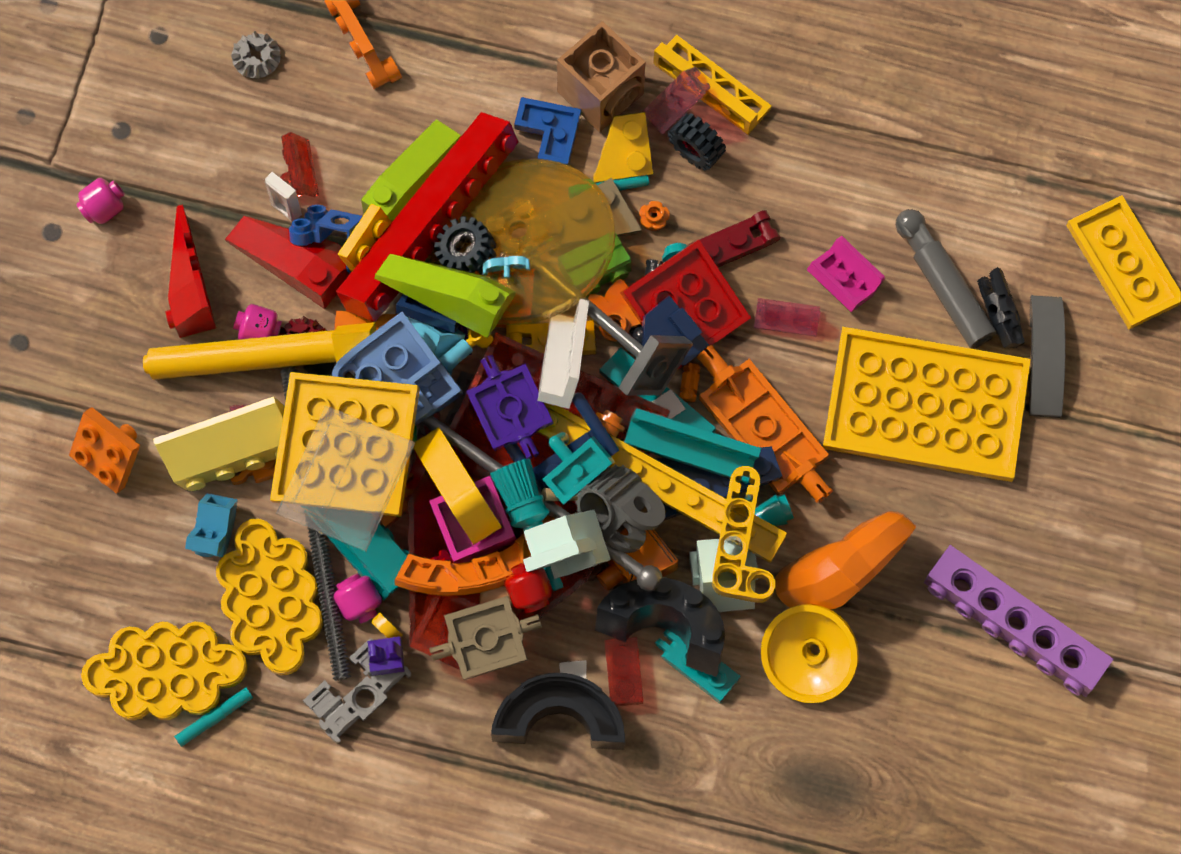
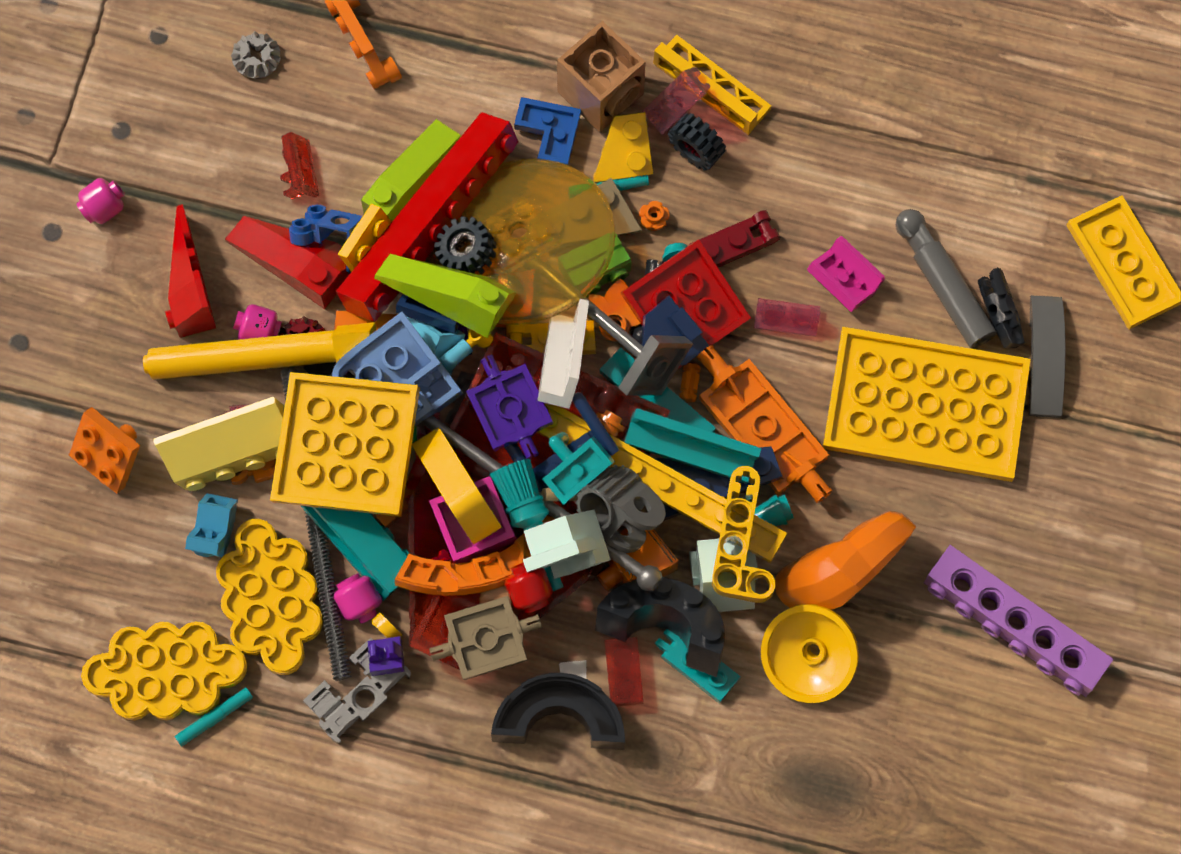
(283, 197): white tile -> none
(345, 478): clear piece -> none
(505, 264): medium azure piece -> none
(670, 402): white sticker -> none

